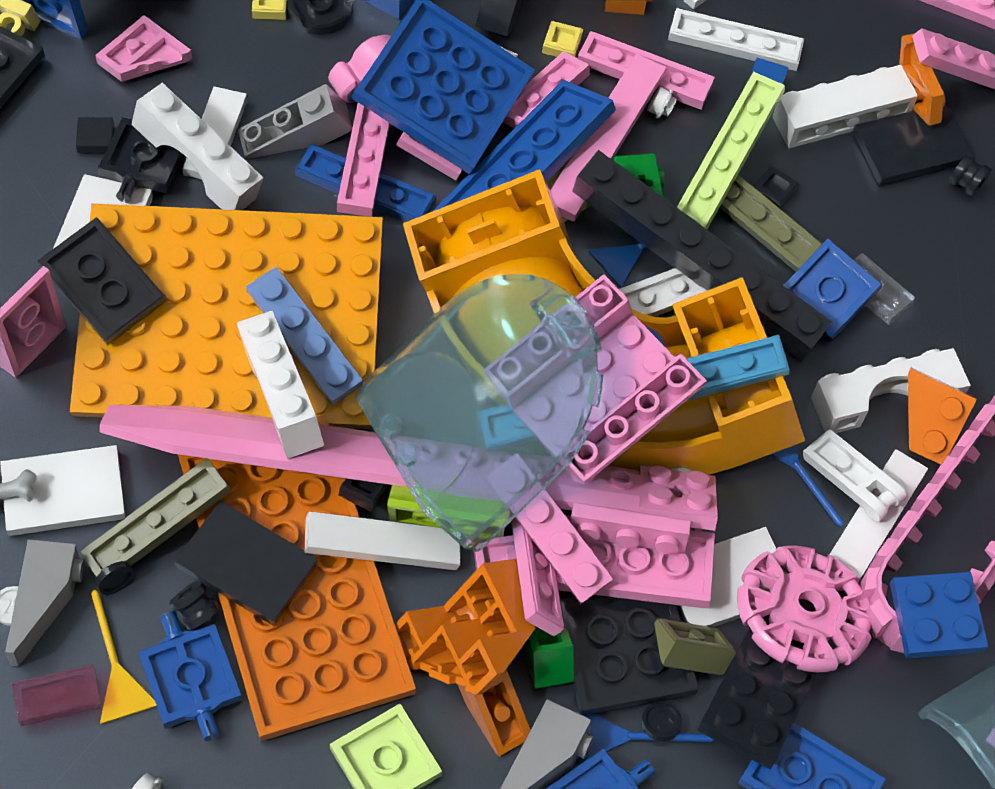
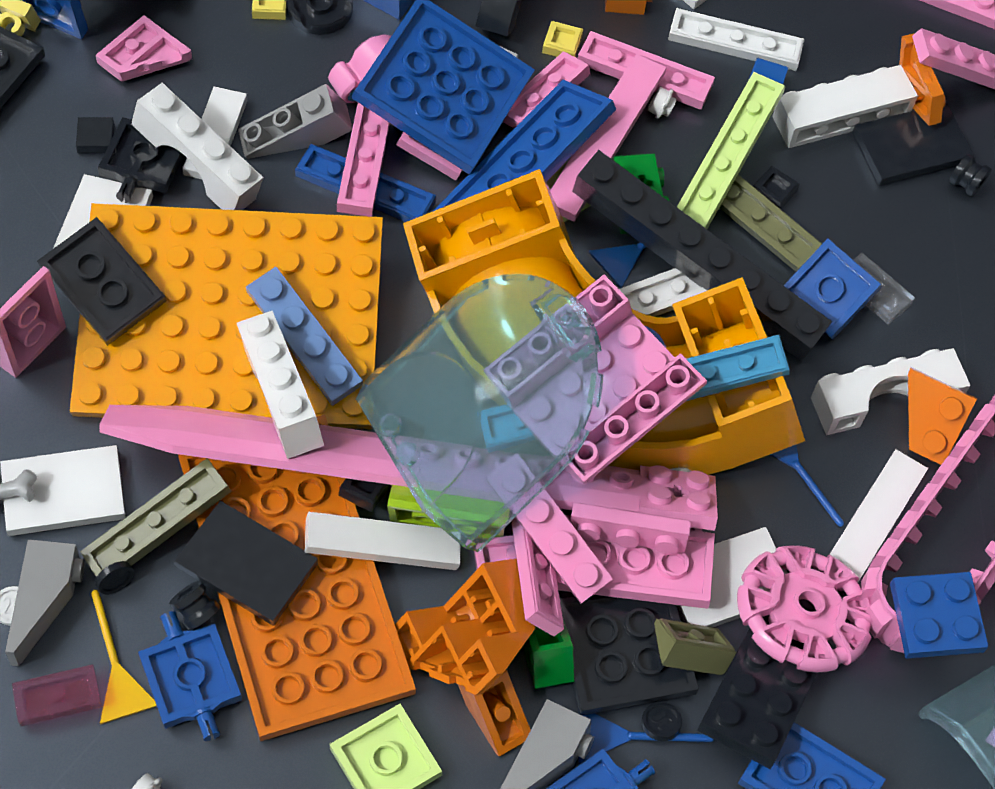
(854, 474): white plate -> none

